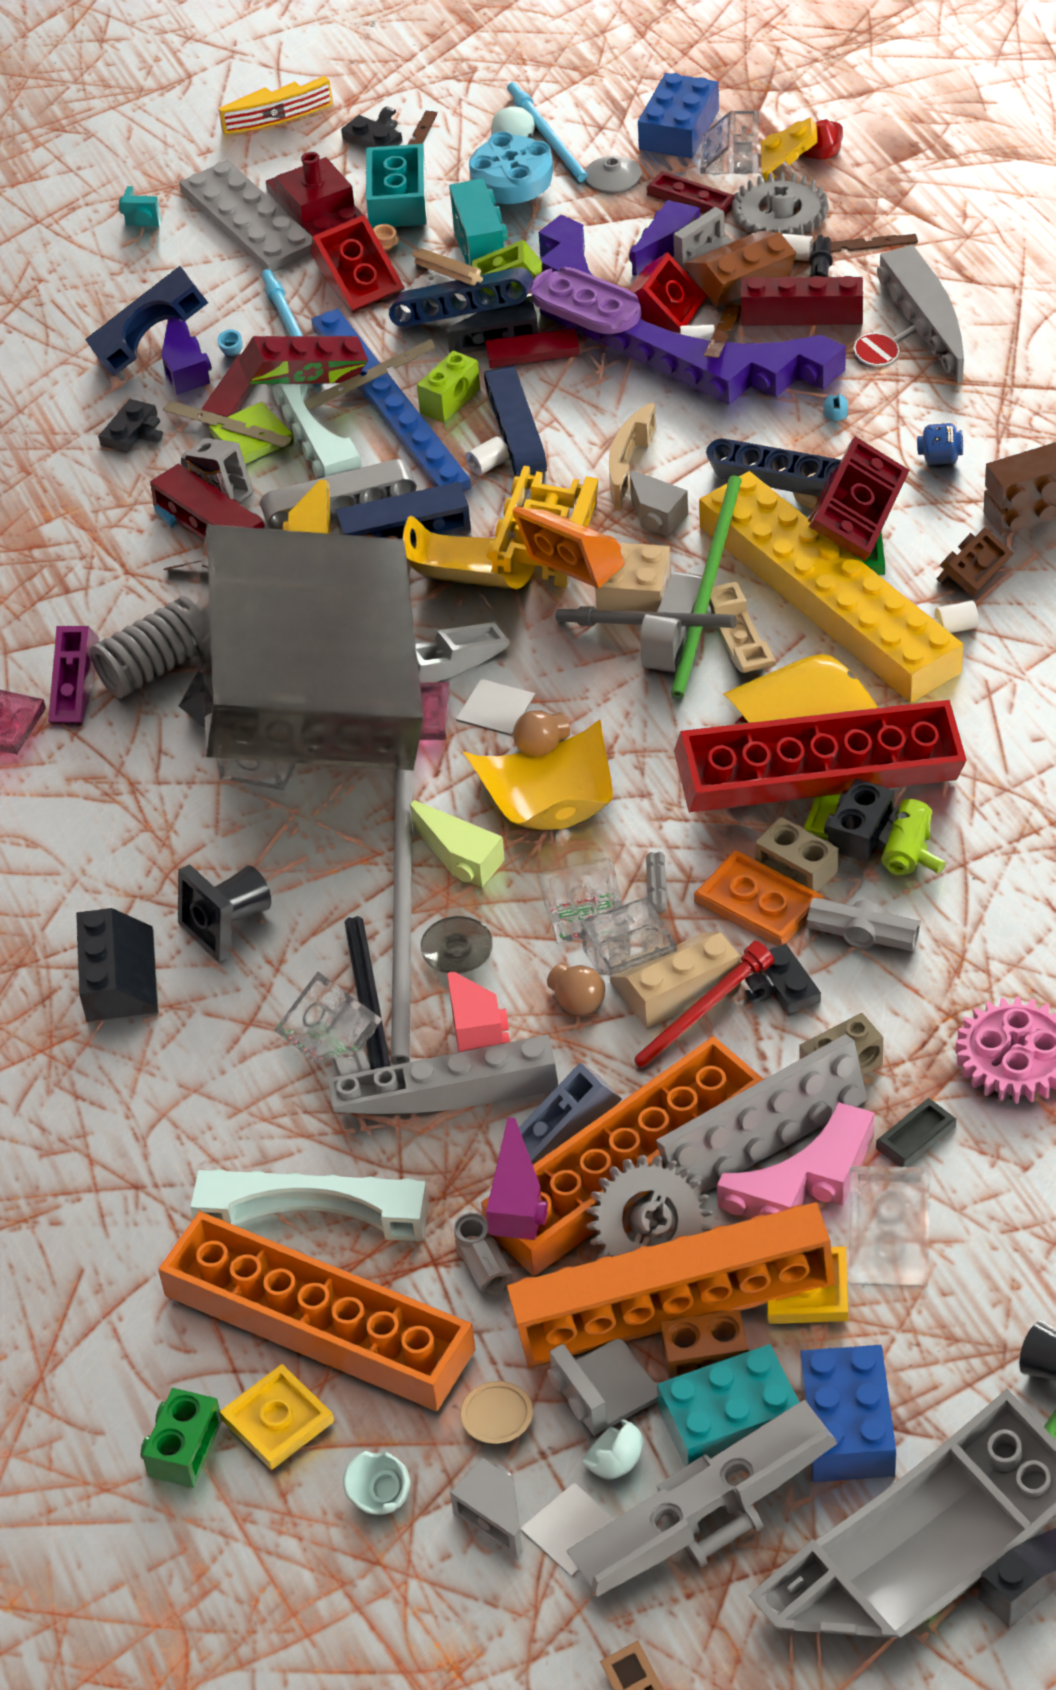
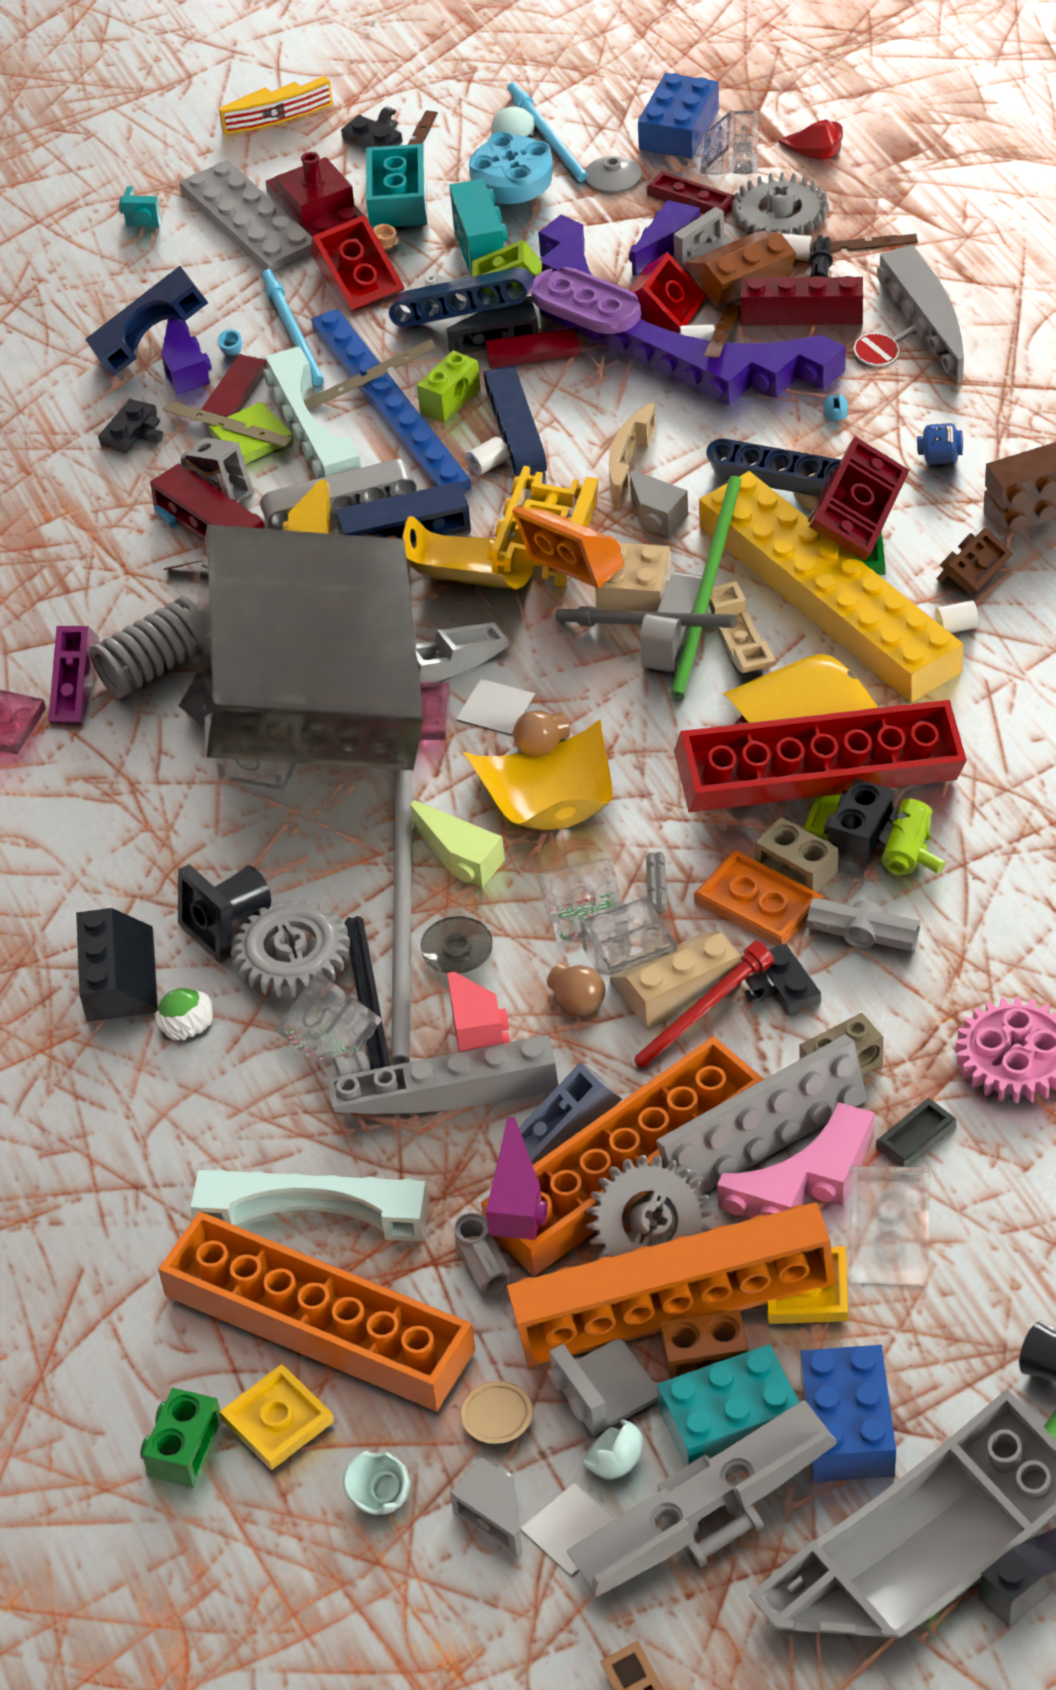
(183, 1013): none -> white hair
(253, 960): none -> light grey gear
(302, 359): dark red brick -> none
(447, 266): tan axle -> none
(787, 145): yellow wing -> none

